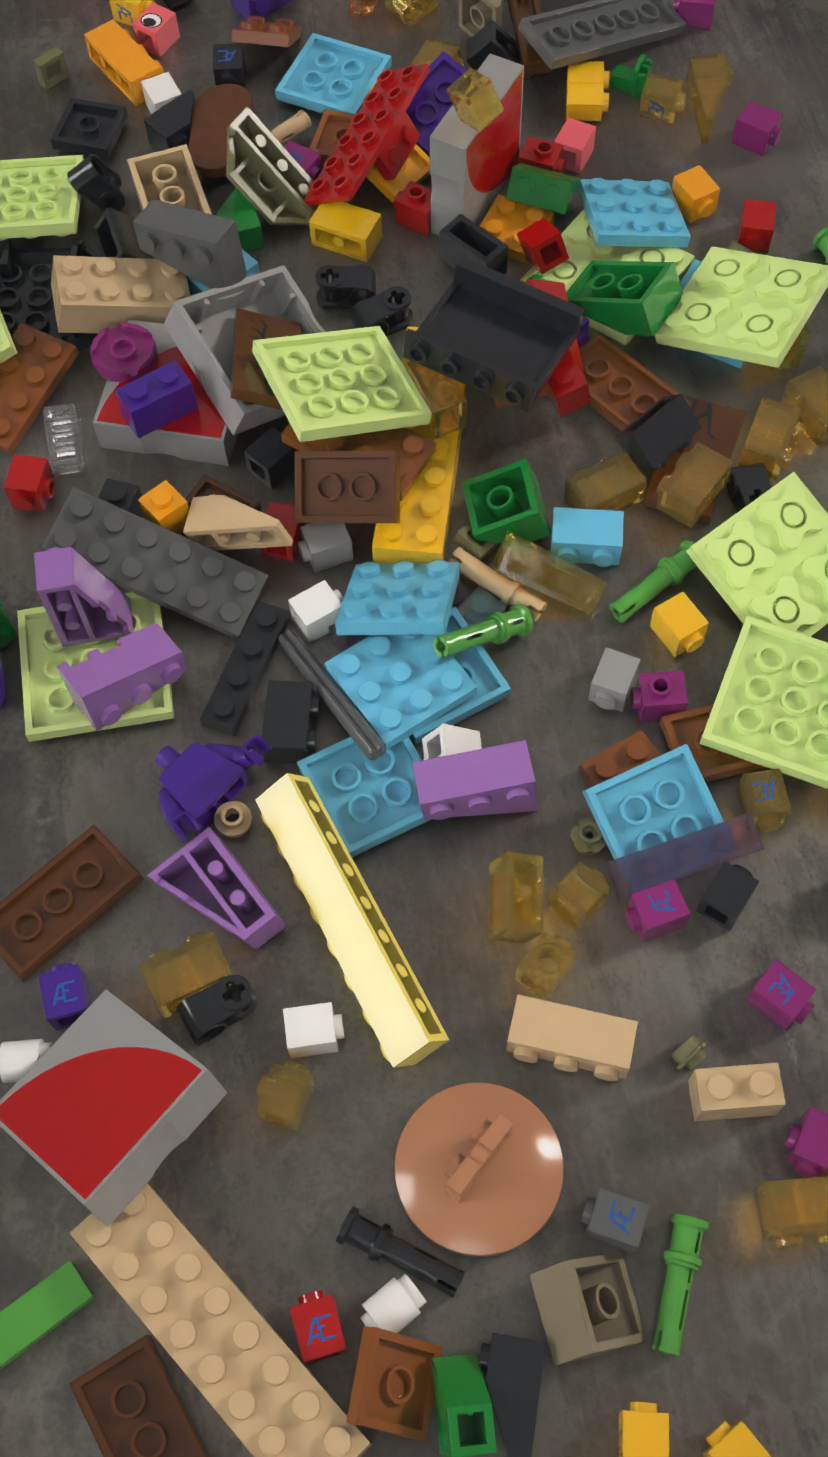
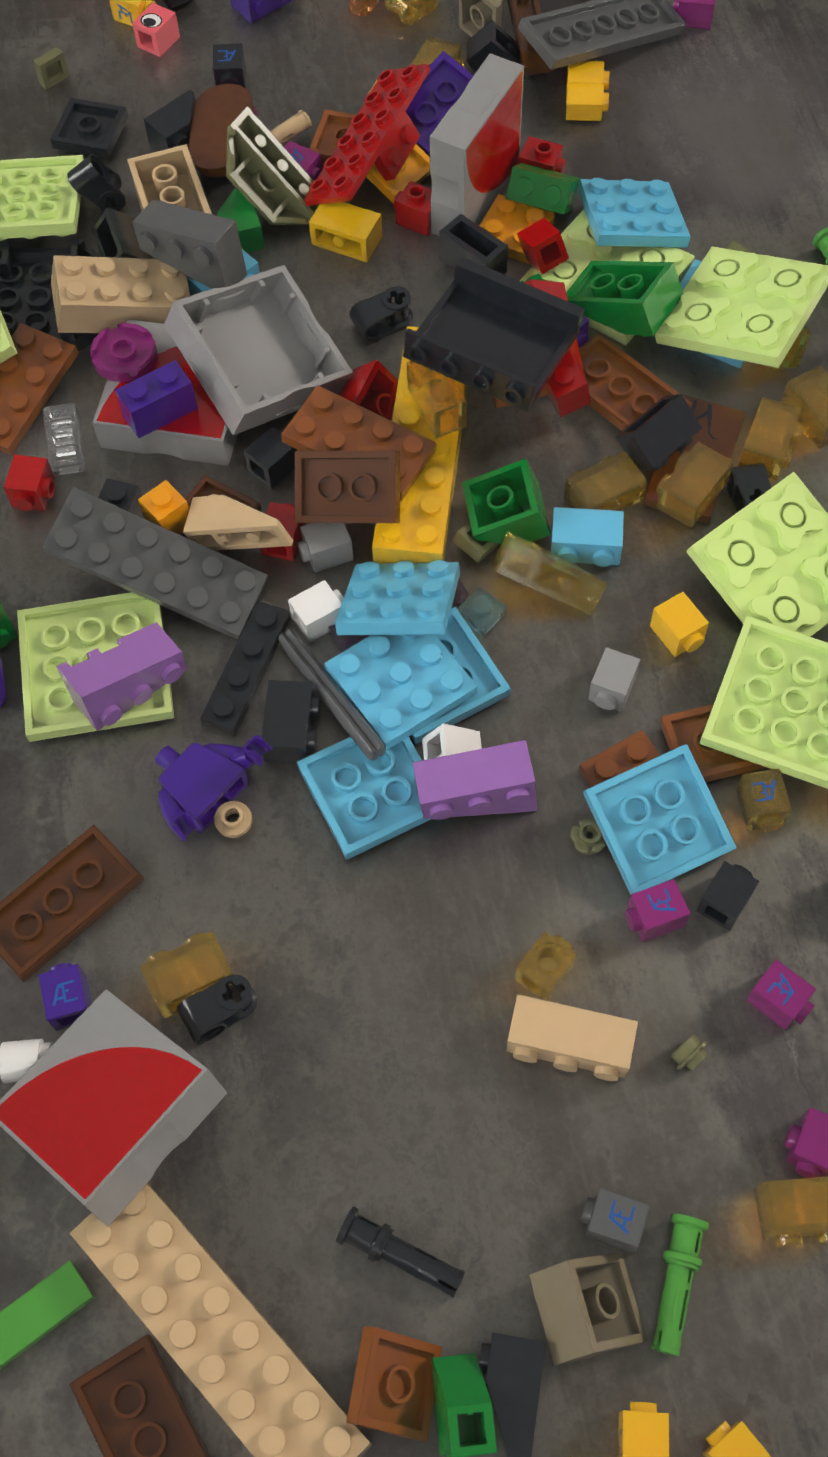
(80, 598): medium lavender wedge -> none
(121, 59): light orange brick -> none
(159, 91): white brick -> none
(219, 888): medium lavender wedge -> none
(247, 378): reddish brown tile -> none
(257, 31): dark orange plate -> none
(285, 1094): clear yellow brick -> none
(312, 1030): white brick -> none
(318, 1327): red brick -> none
(331, 75): medium azure plate -> none
(340, 383): yellowish green piece -> none
(348, 285): black piece -> none
(351, 922): light yellow brick -> none
(393, 1305): white brick -> none
(475, 99): clear yellow brick -> none
(478, 1169): nougat bracket -> none
(496, 628): bright green pin -> none
(509, 592): tan pin -> none
(515, 897): clear yellow brick -> none
(577, 143): coral brick -> none
(578, 895): clear yellow brick -> none
(632, 79): green piece -> none
(659, 695): magenta brick -> none
(662, 98): clear yellow brick -> none
(668, 572): bright green pin -> none
(685, 855): clear purple tile -> none
(695, 193): light orange brick -> none
(708, 87): clear yellow slope -> none
(736, 1092): tan brick -> none
(757, 128): magenta brick -> none
(757, 225): red brick -> none

